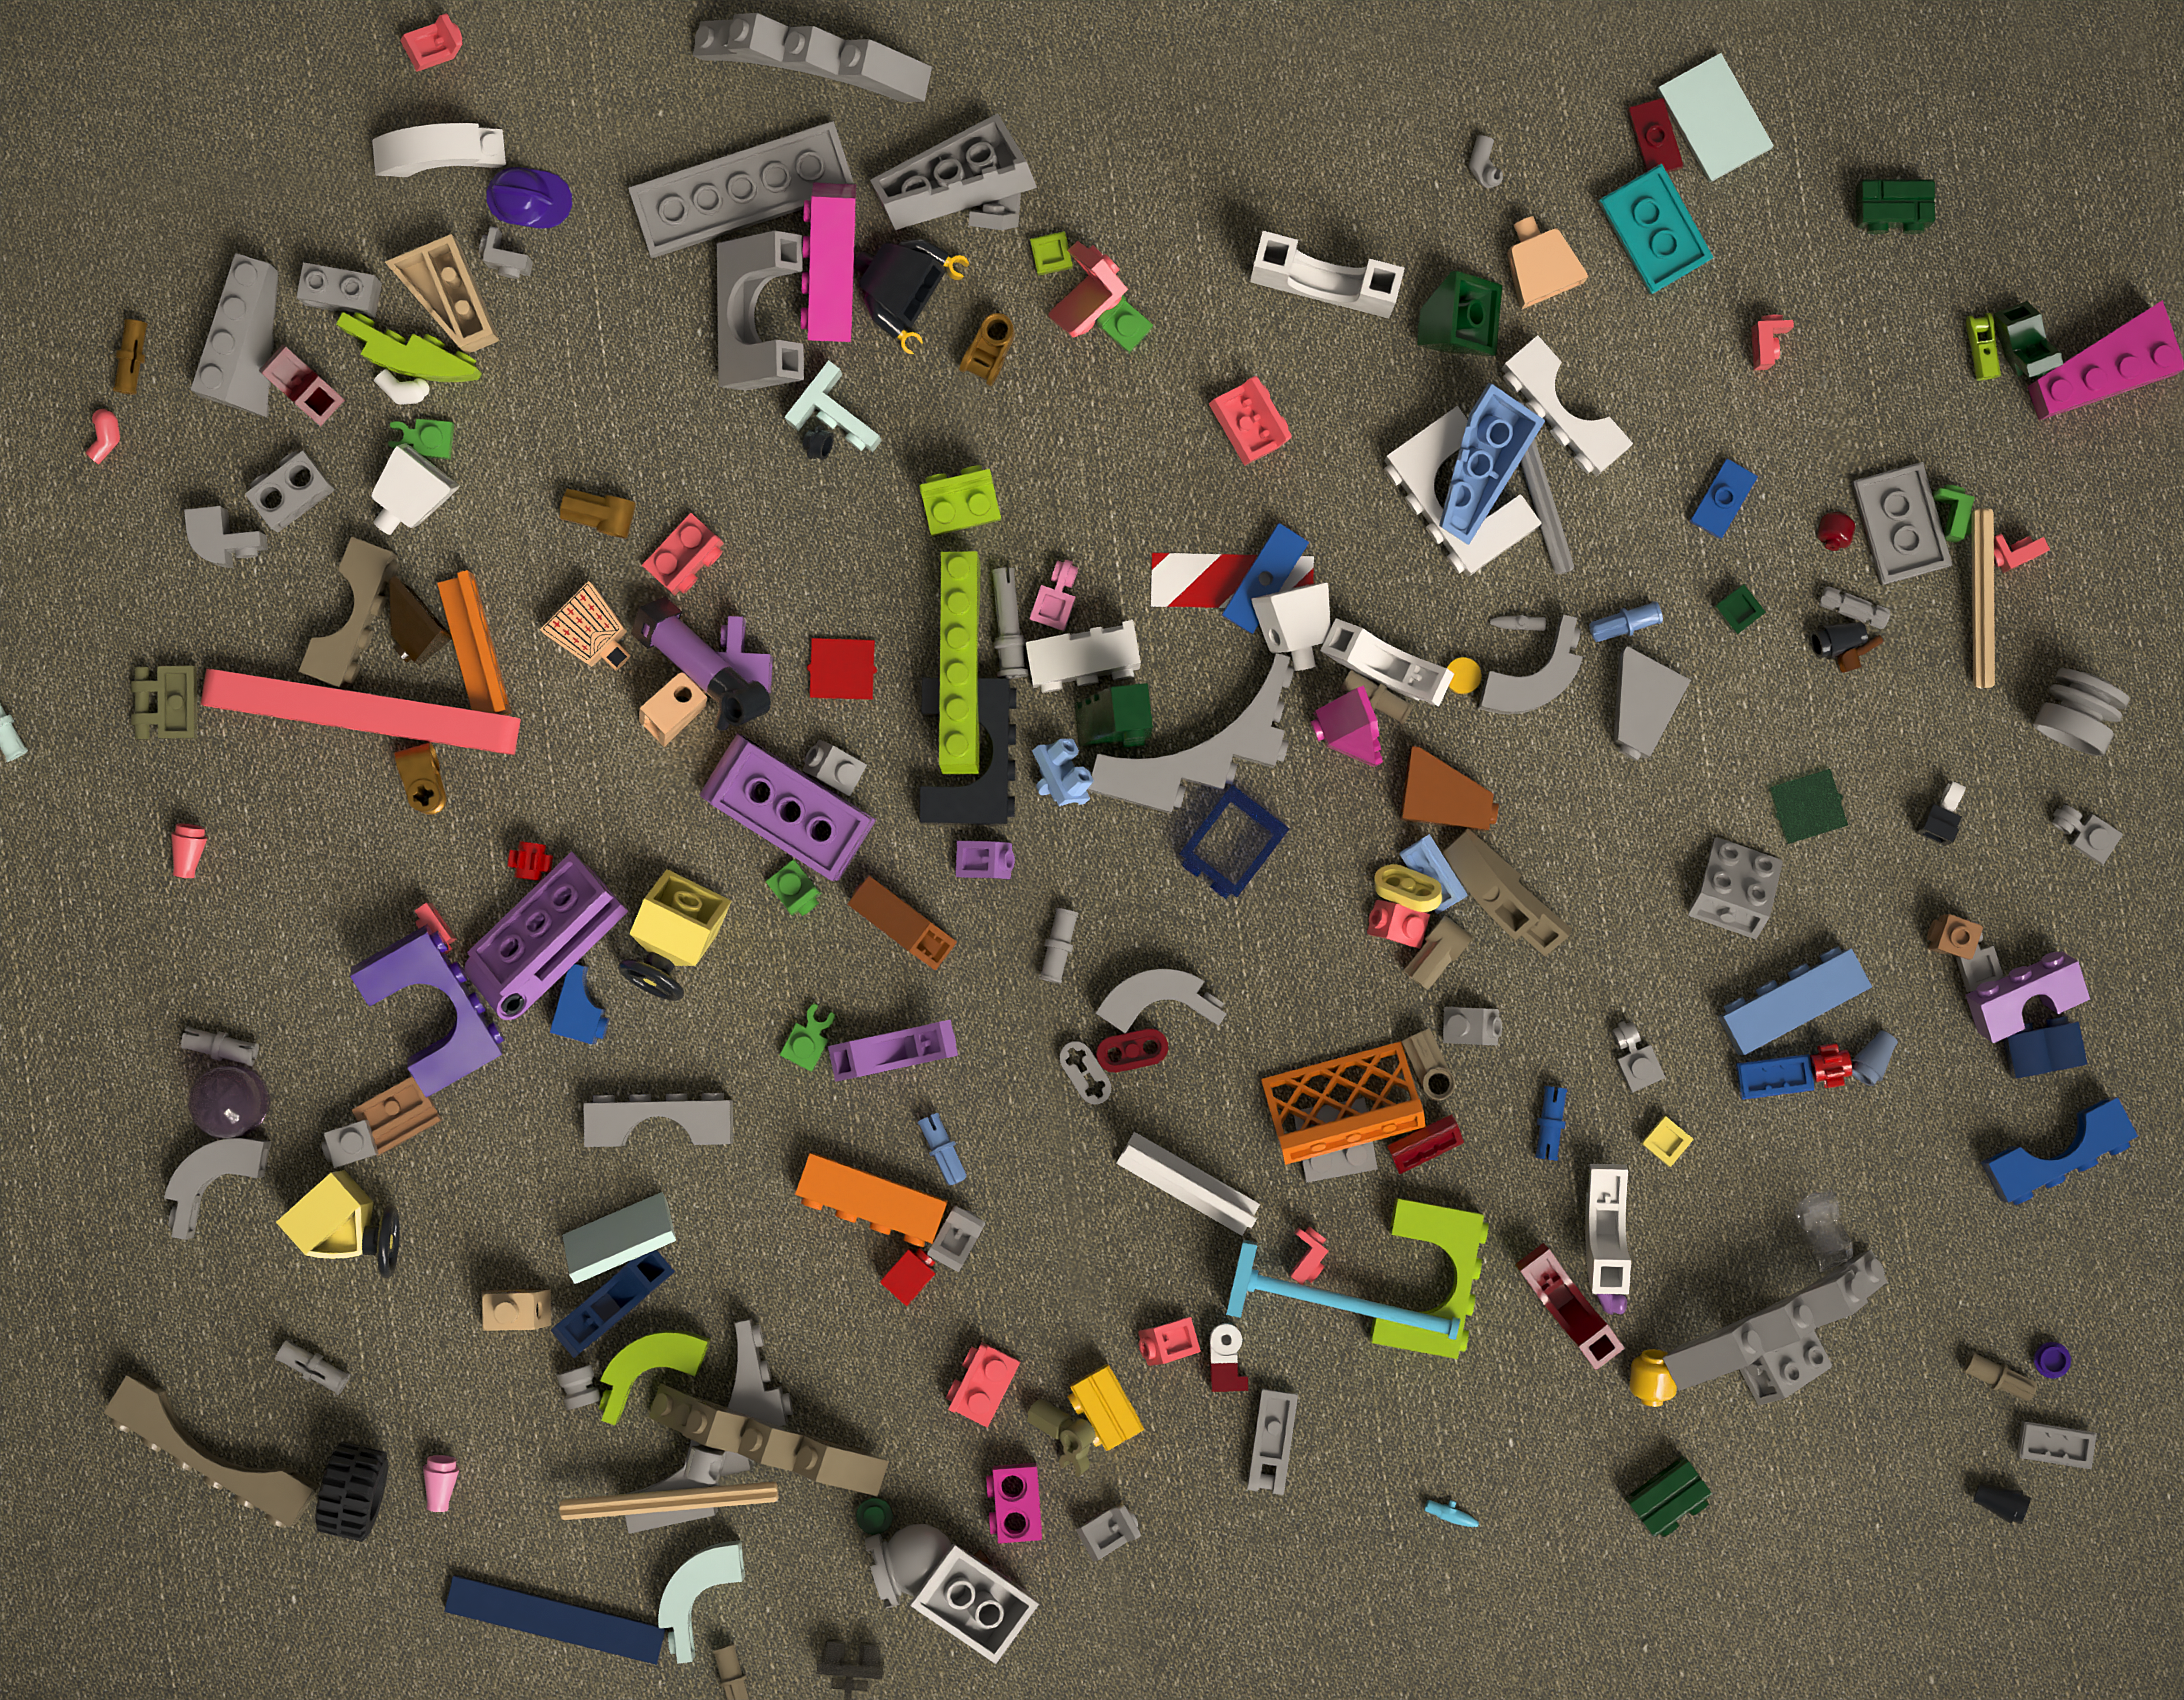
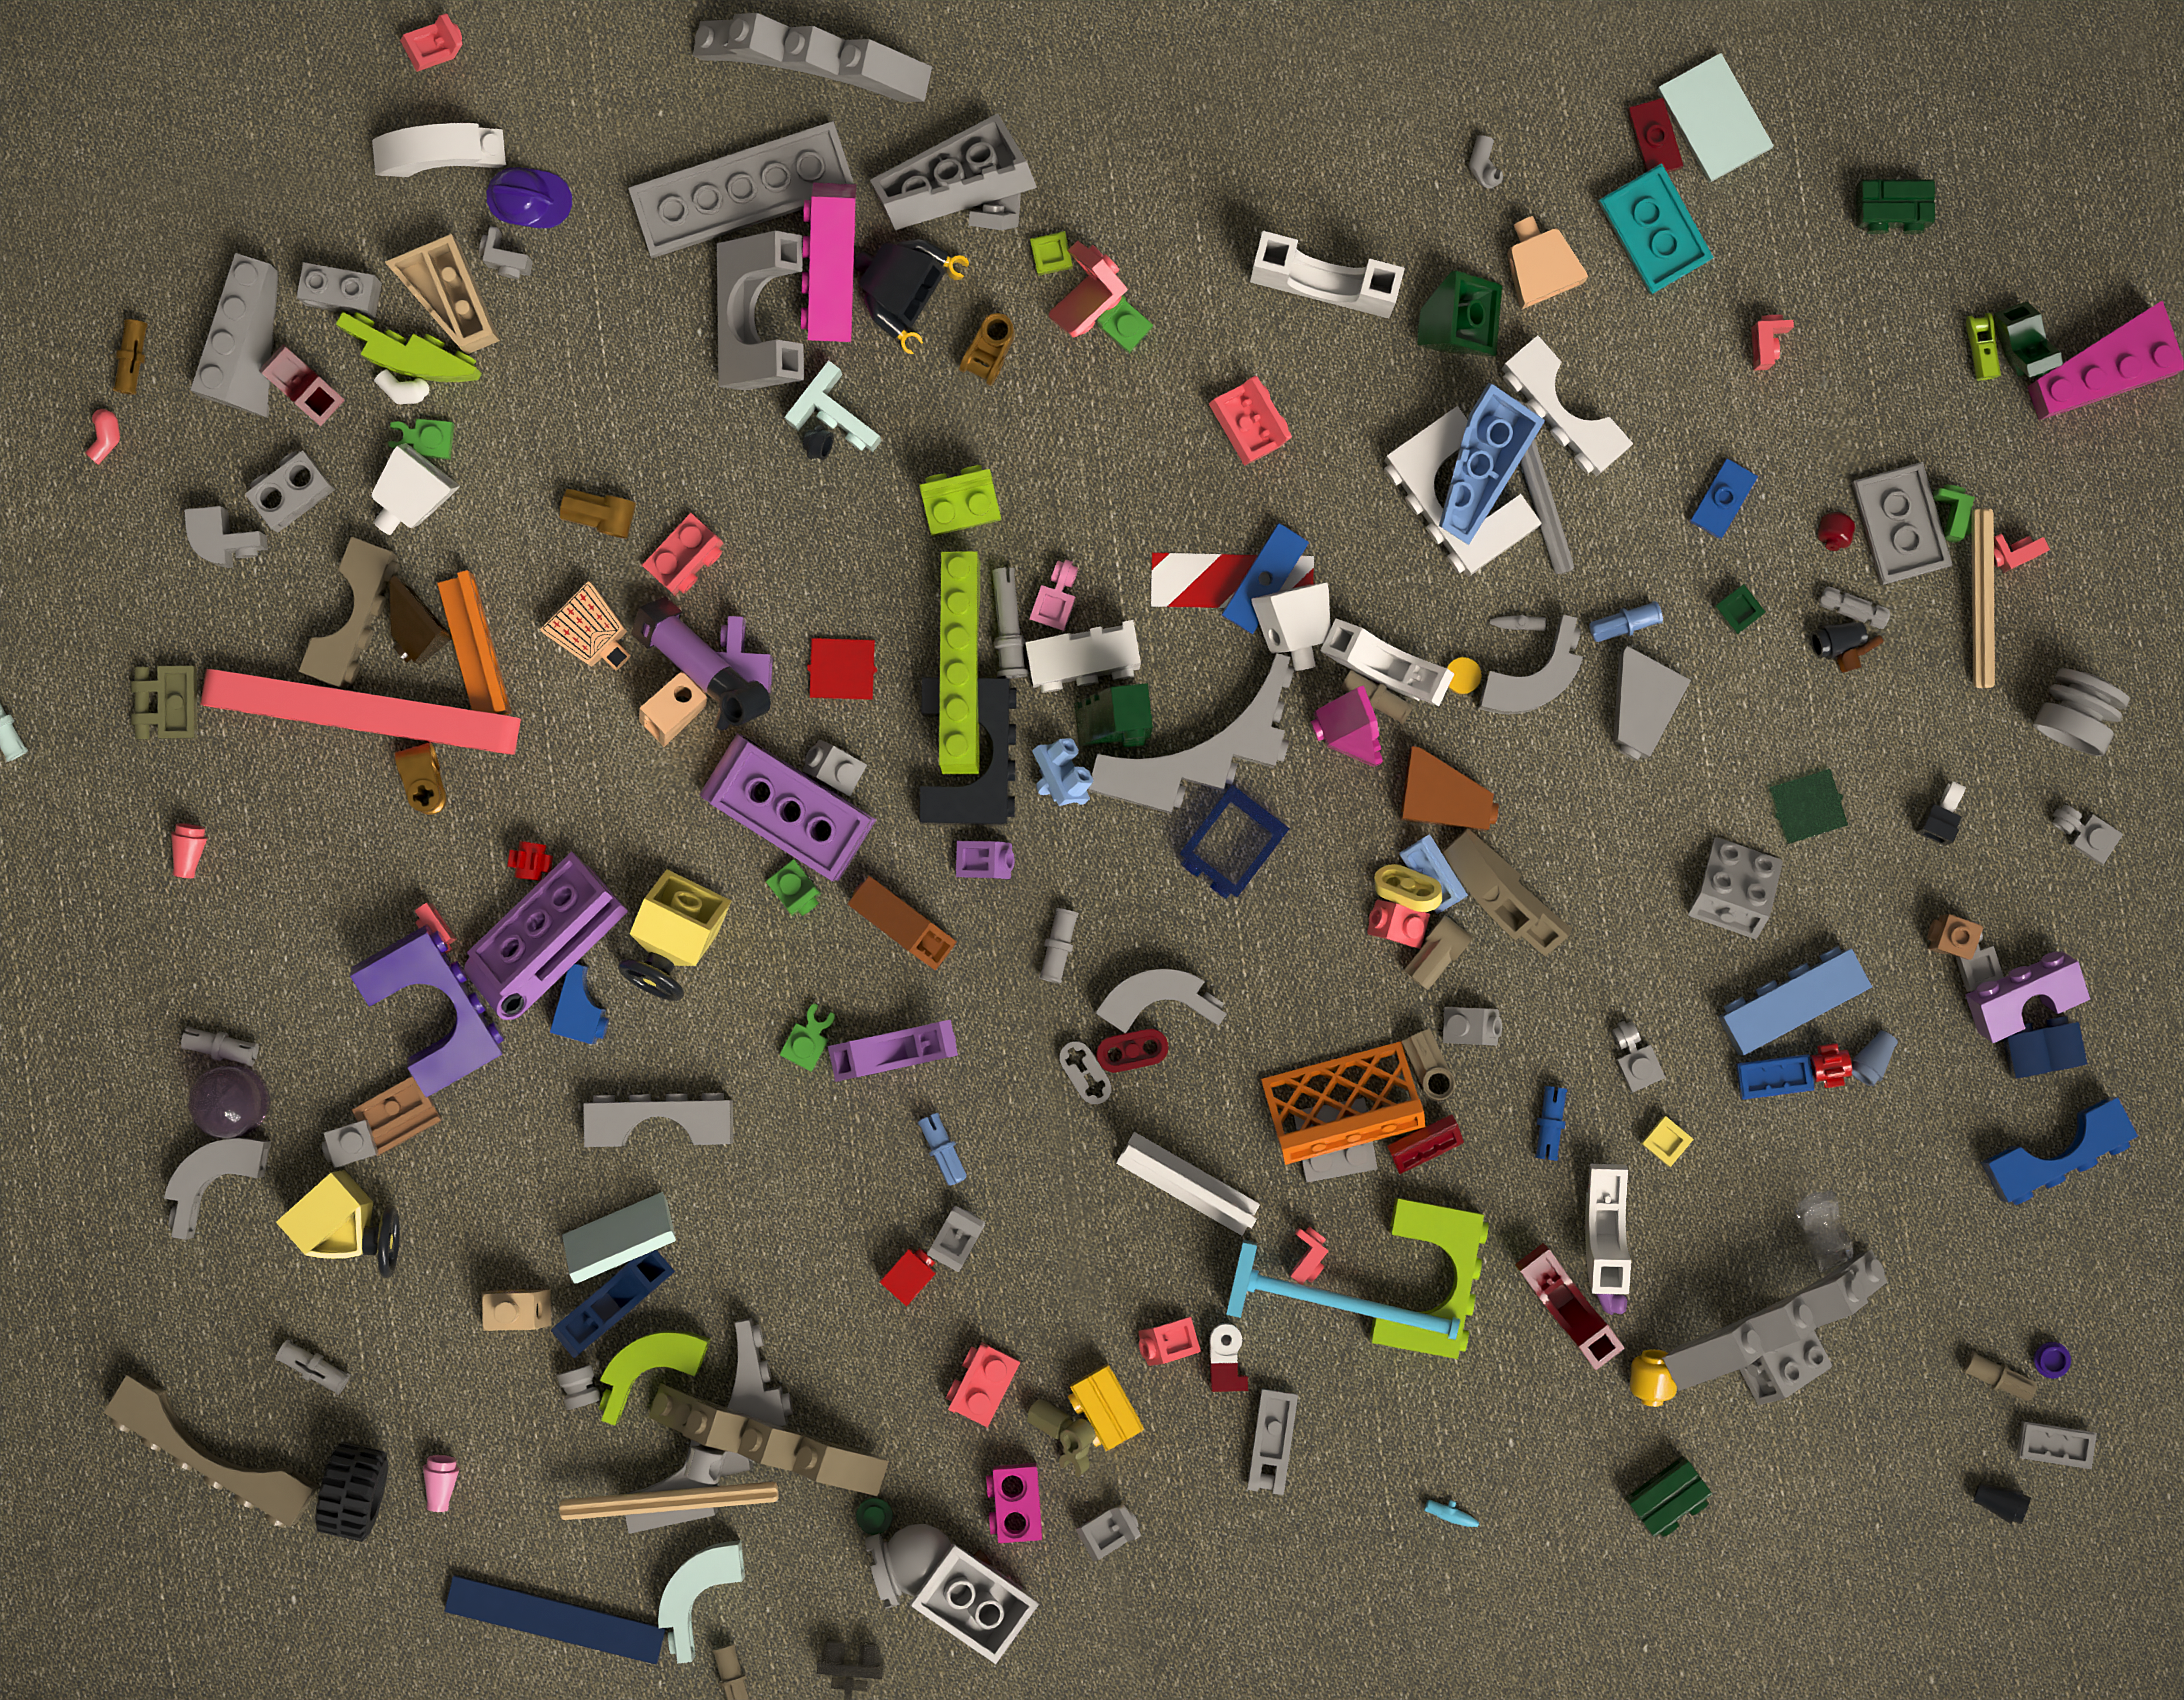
(872, 1198): orange brick -> none

